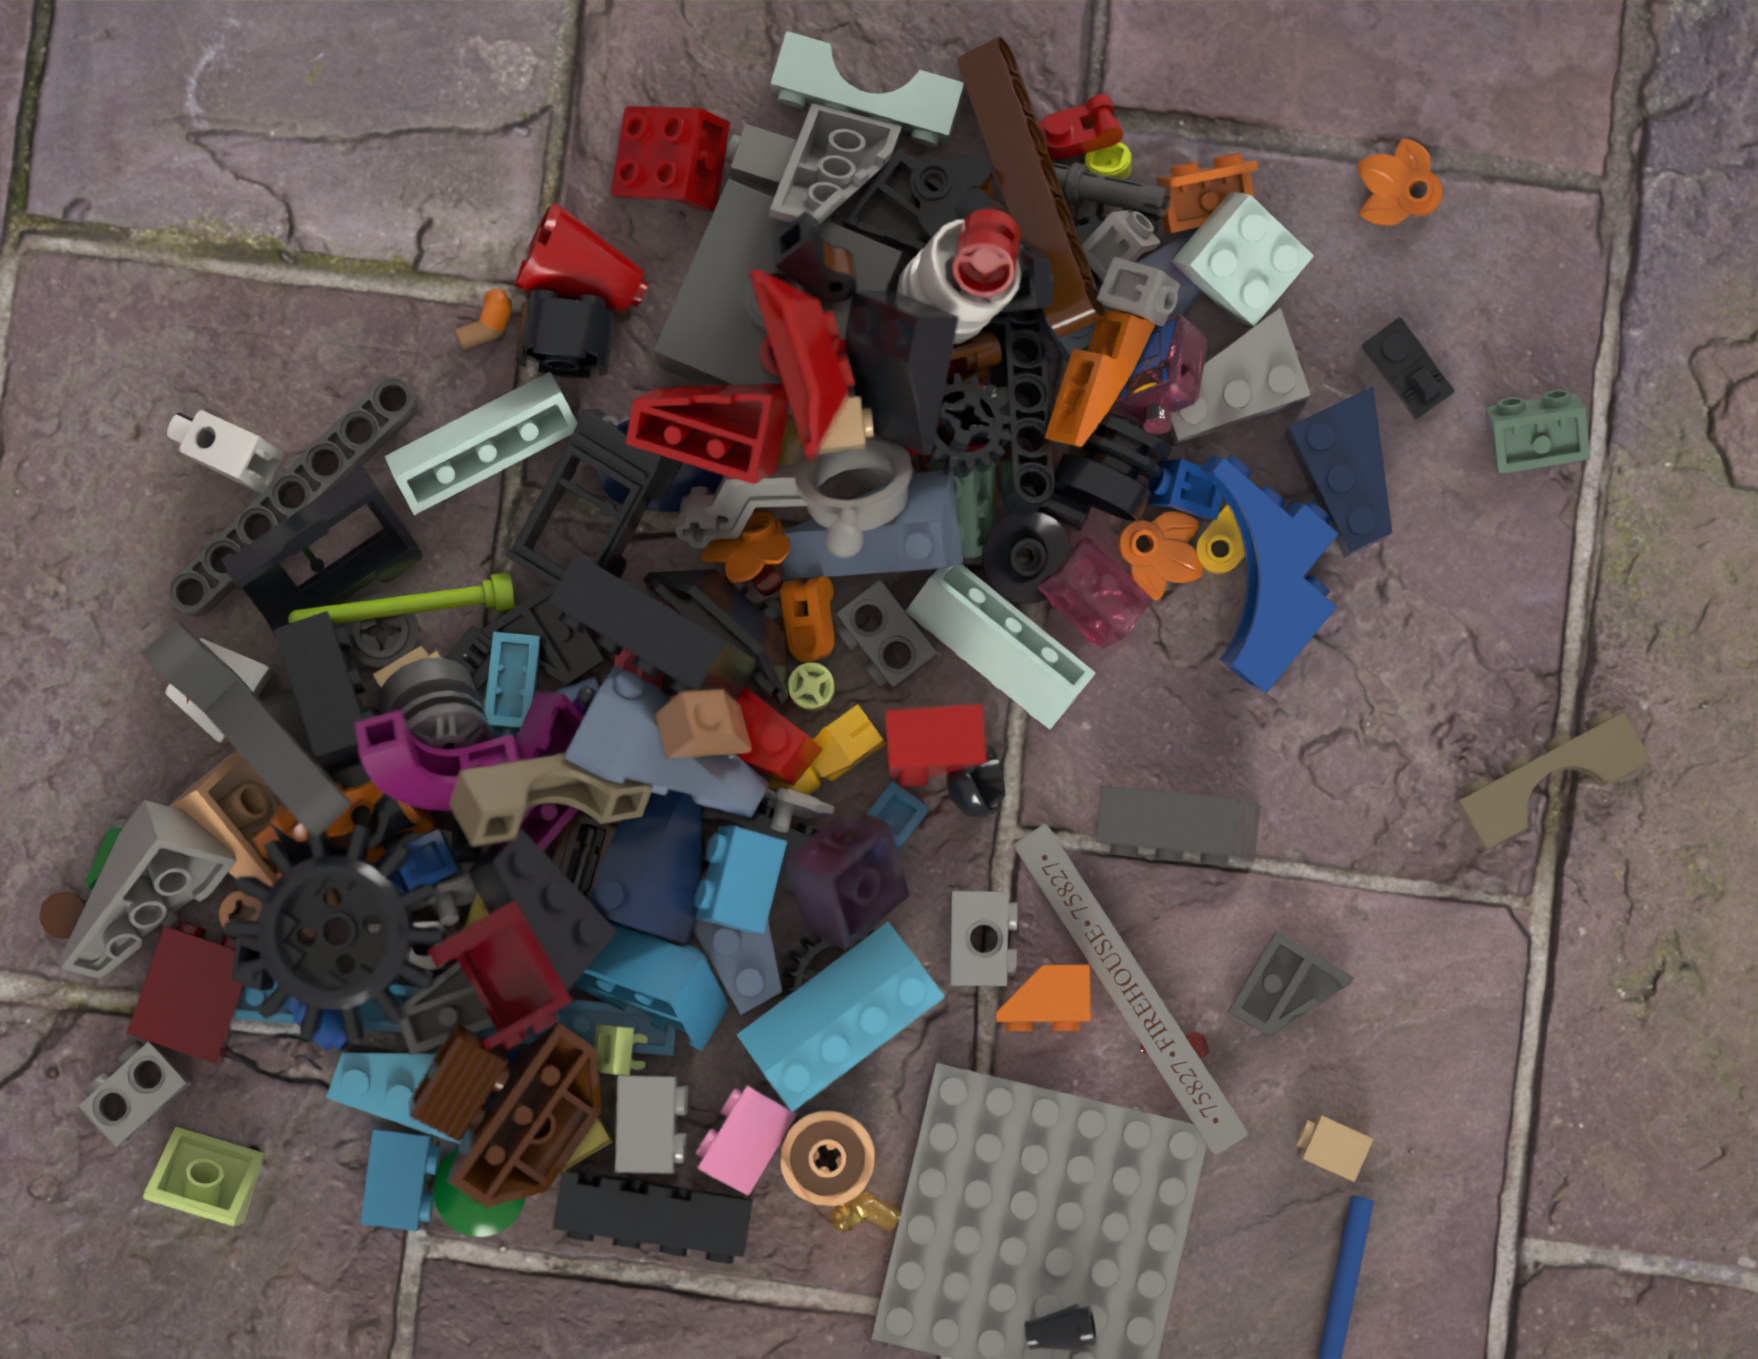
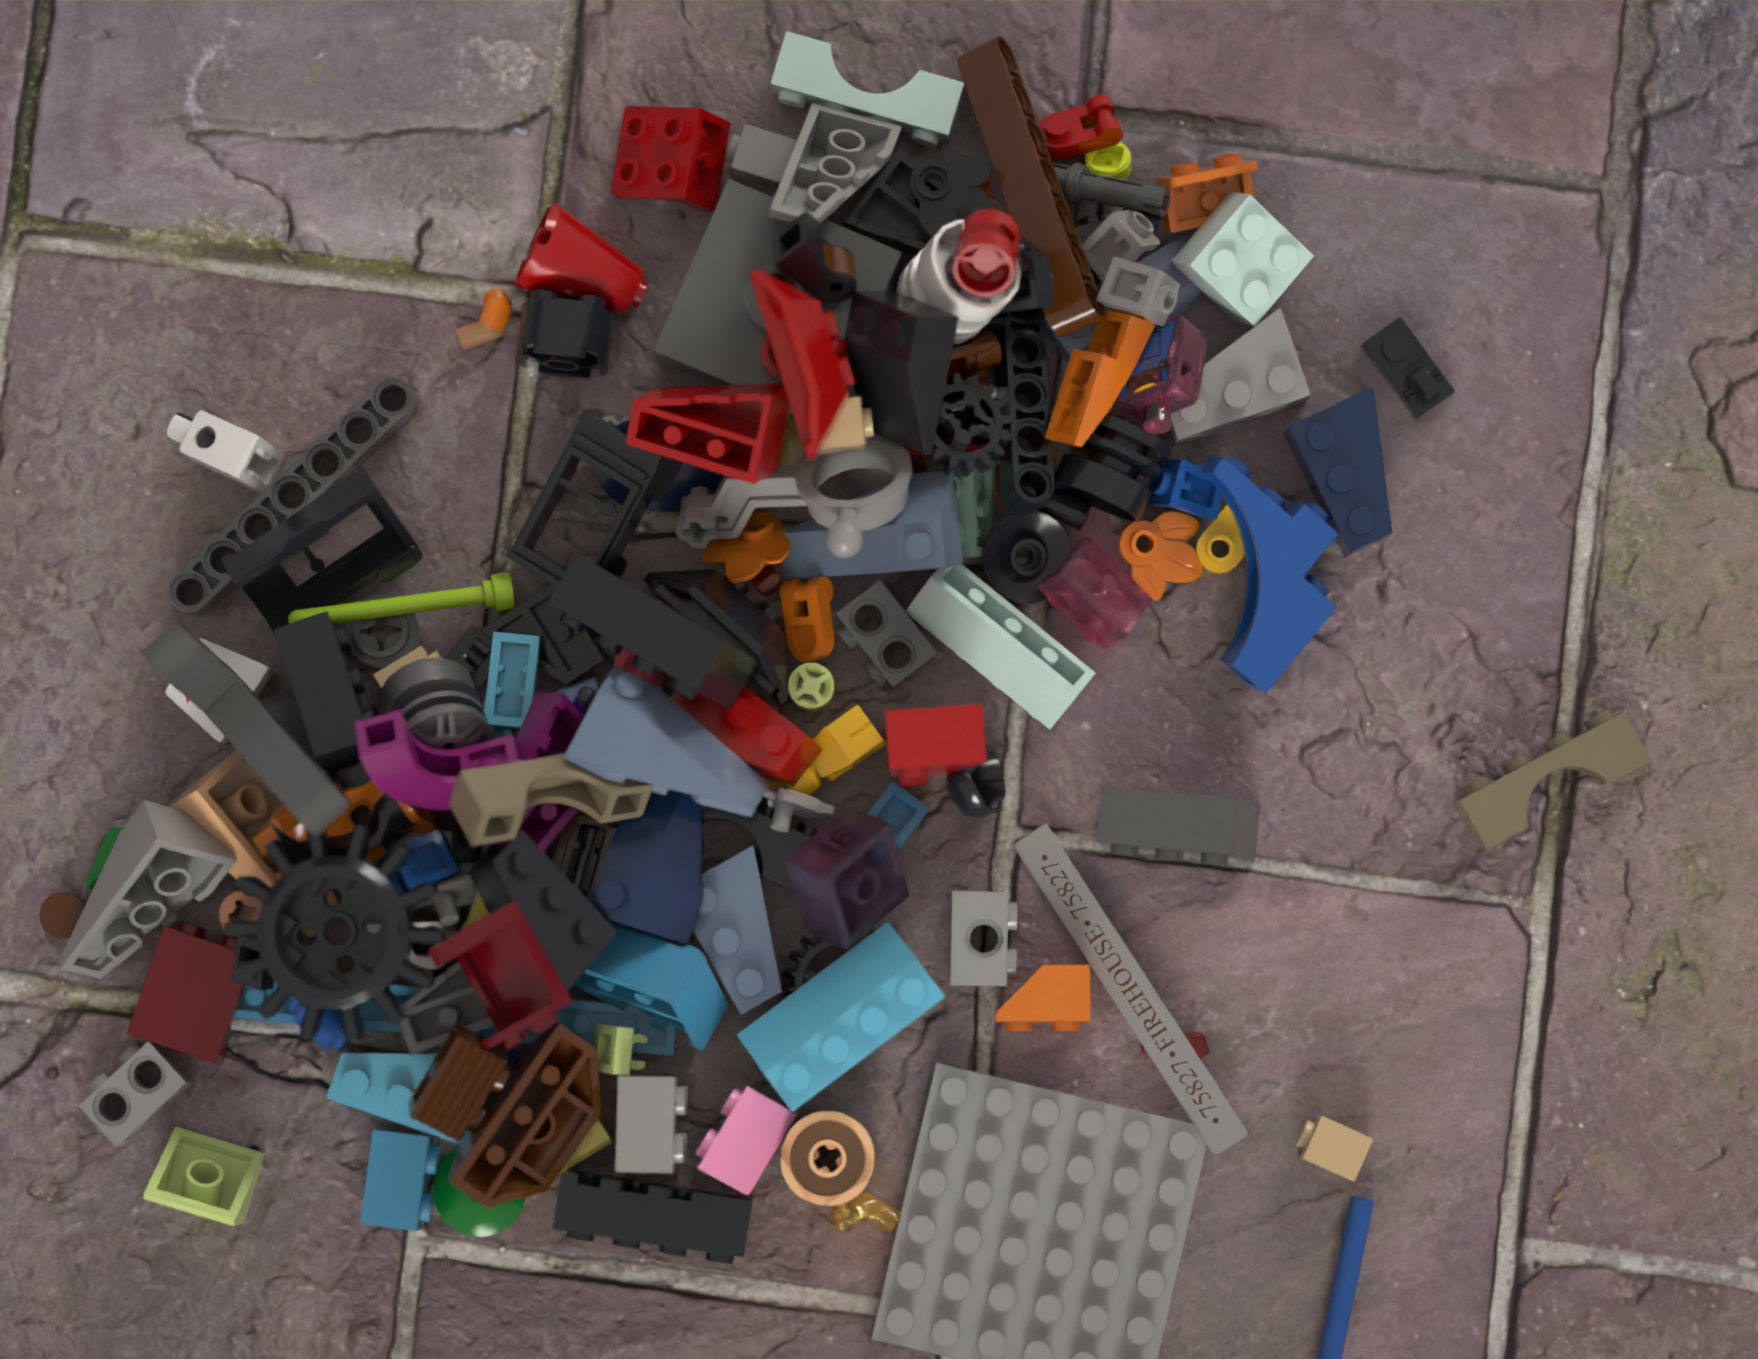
(481, 443): light aqua brick -> none
(702, 725): medium nougat slope -> none
(740, 879): dark azure brick -> none
(1063, 1330): black cone -> none
(1285, 985): dark grey wing -> none
(1392, 182): orange plate -> none
(1538, 431): sand green bracket -> none

